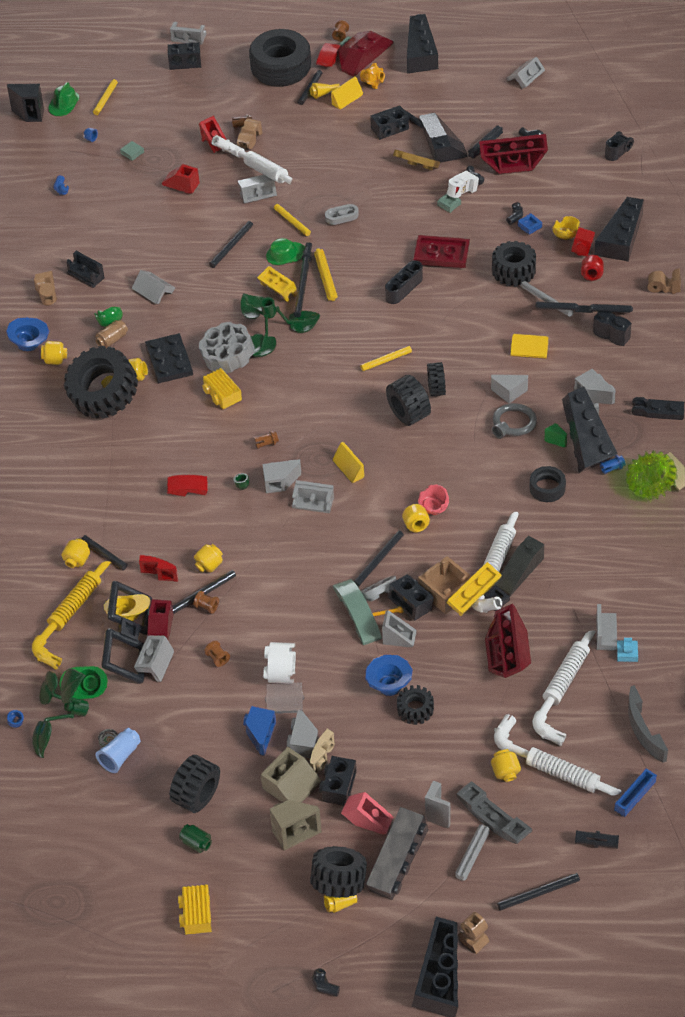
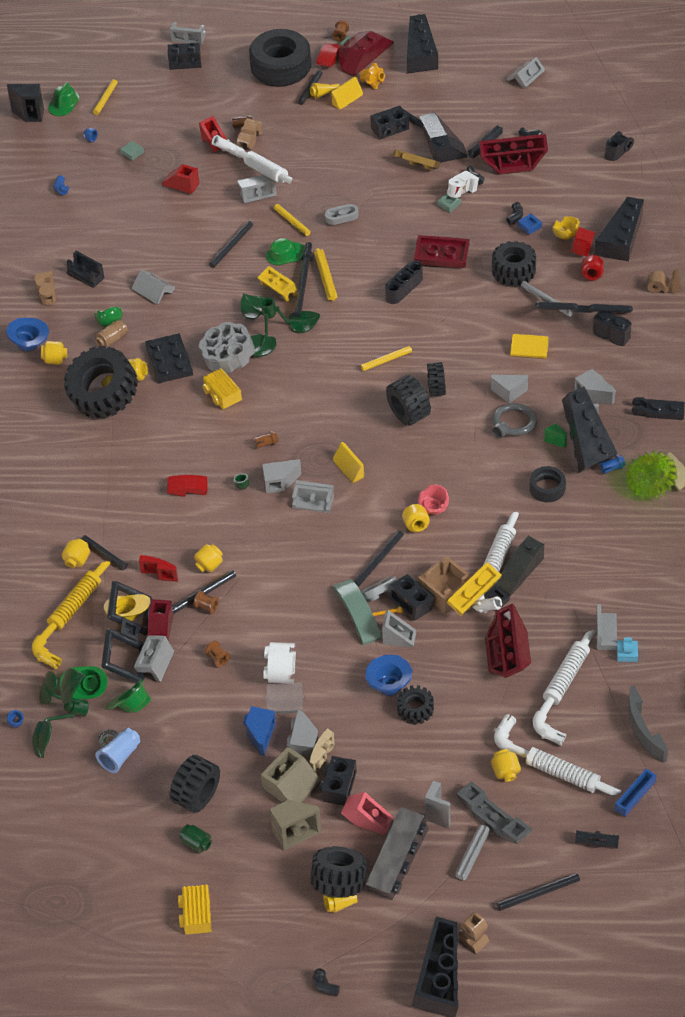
(131, 700): none -> green piece

